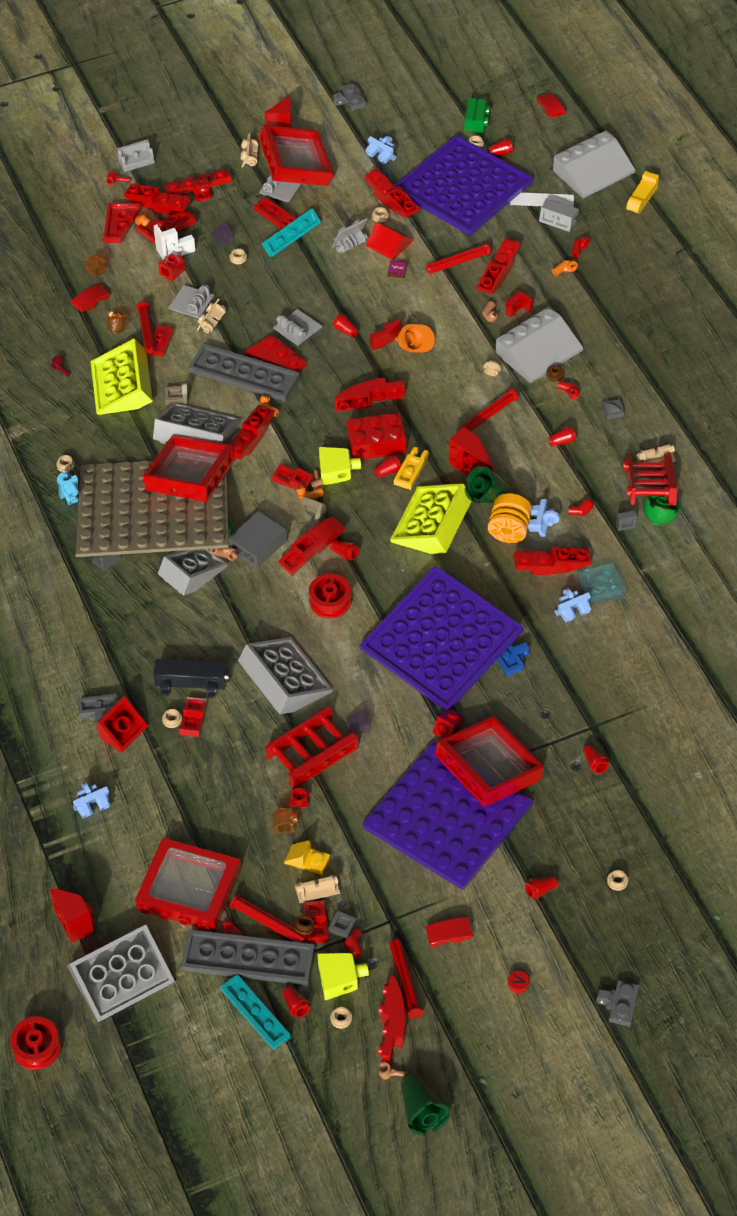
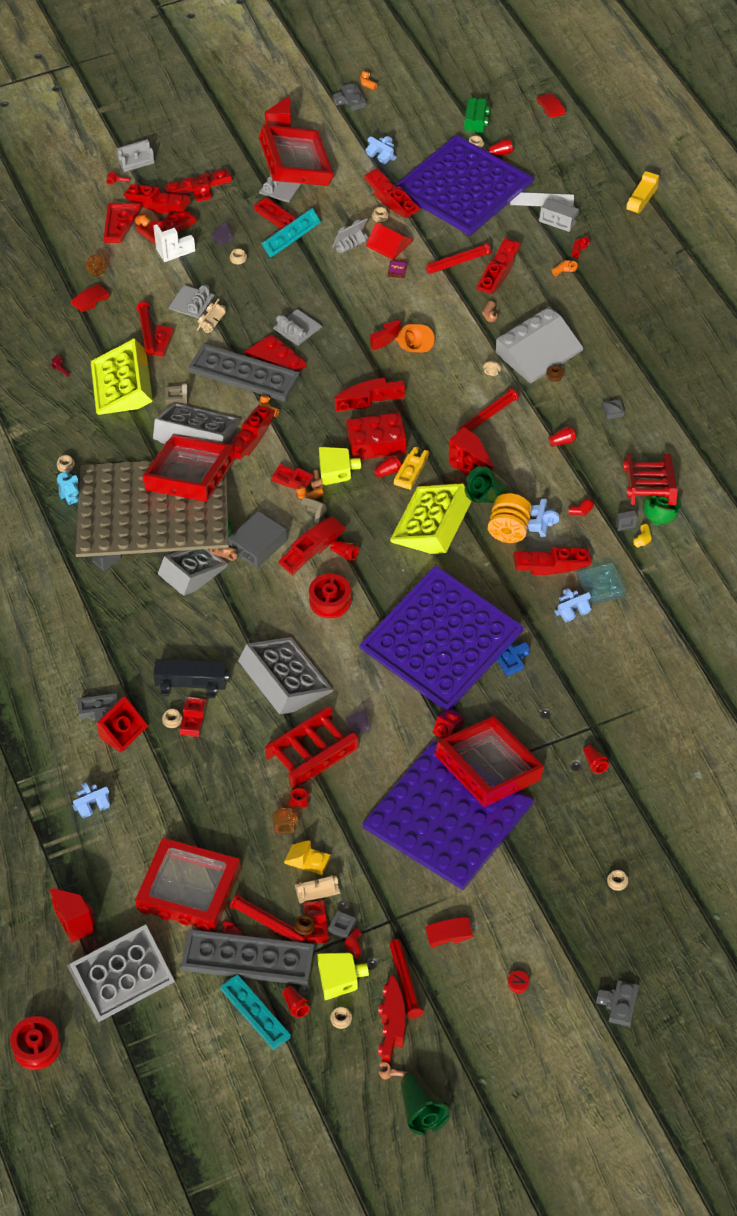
(116, 322): clear orange plate -> none
(174, 264): red brick -> none
(249, 151): tan hinge -> none
(345, 326): red cone -> none
(366, 82): none -> orange arm
(518, 302): red bracket -> none
(539, 886): red cone -> none
(570, 388): red arm -> none
(593, 164): light grey slope -> none
(645, 536): none -> yellow arm
(655, 455): tan hinge -> none

